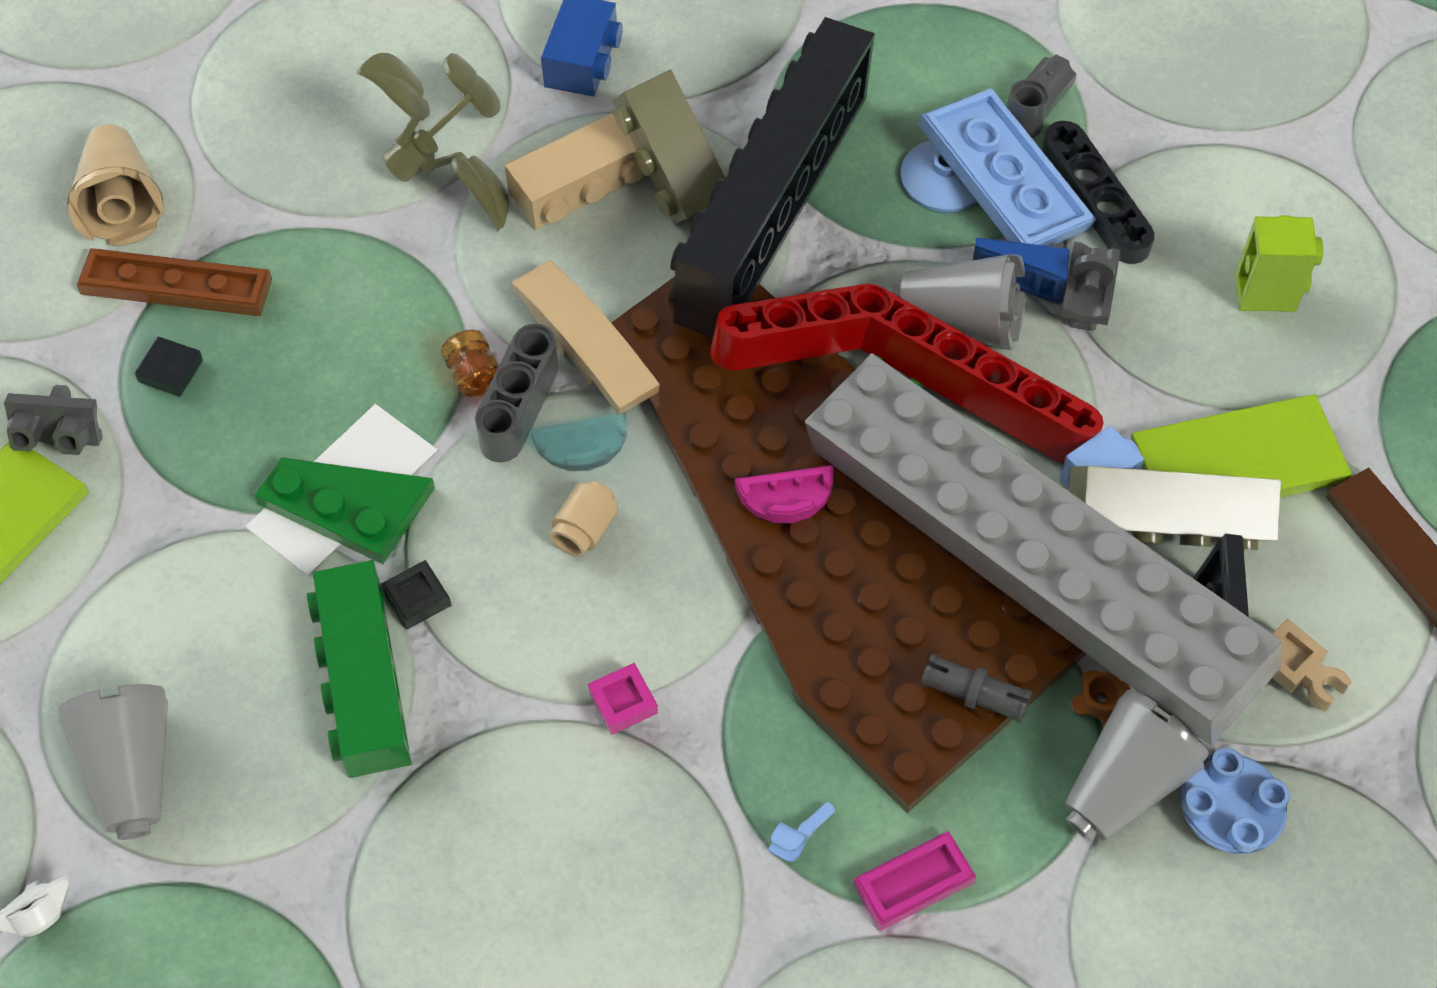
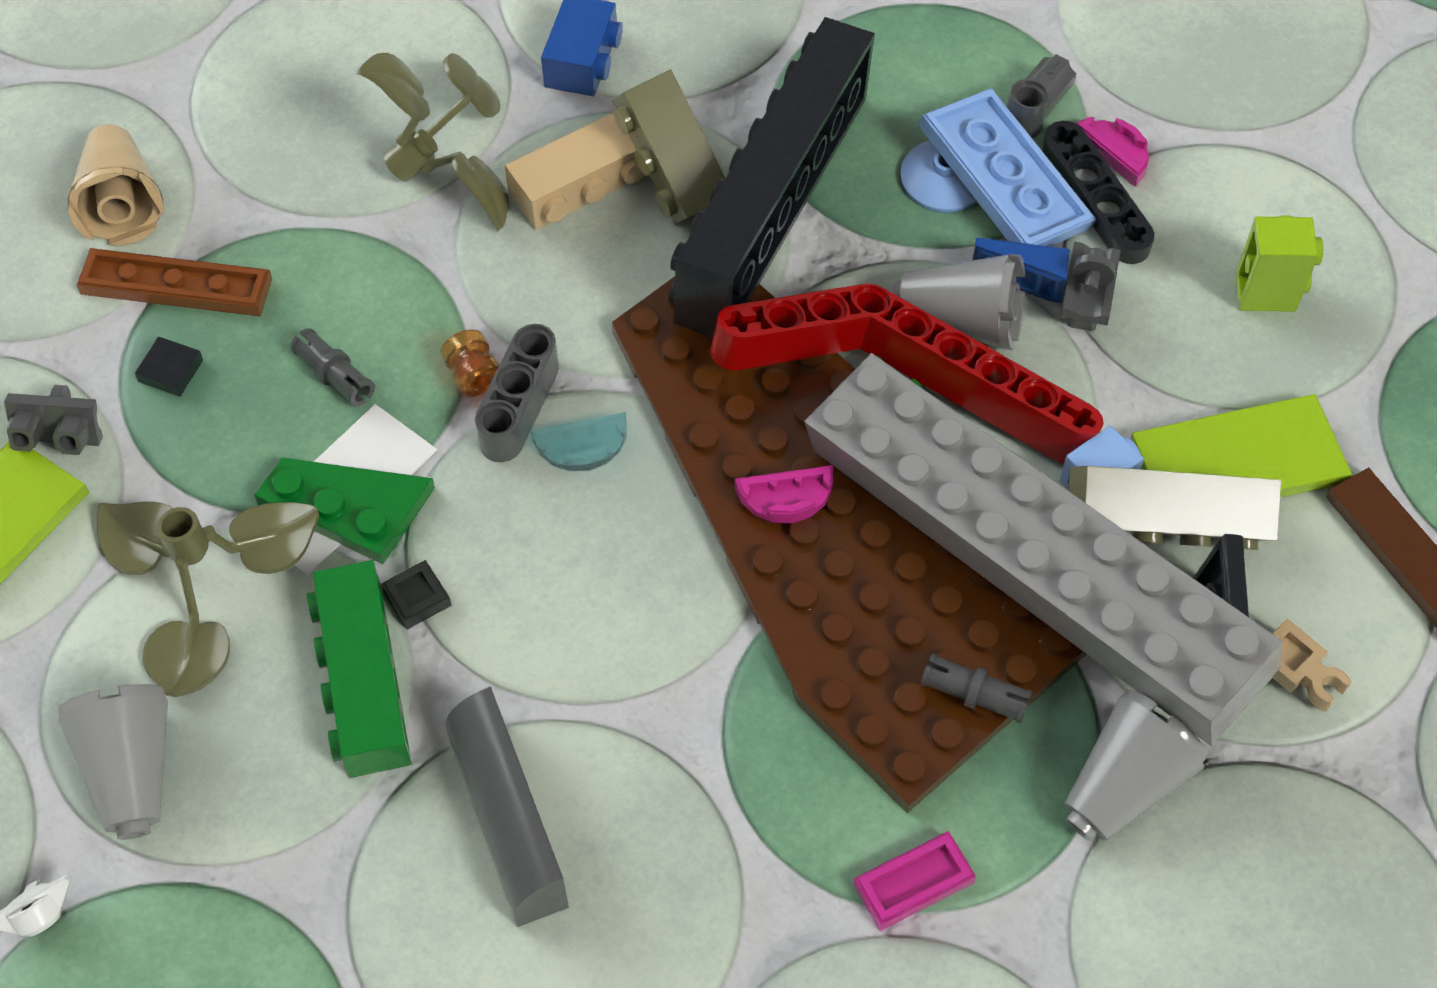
(138, 534): none -> olive plant
(332, 367): none -> dark grey pin
(506, 809): none -> dark grey brick
(583, 518): tan brick -> none
(586, 337): tan slope -> none
(622, 698): dark pink plate -> none
(789, 842): light blue hand -> none
(1096, 684): dark orange plate -> none
(1120, 146): none -> dark pink tile
(1235, 803): light blue dish -> none

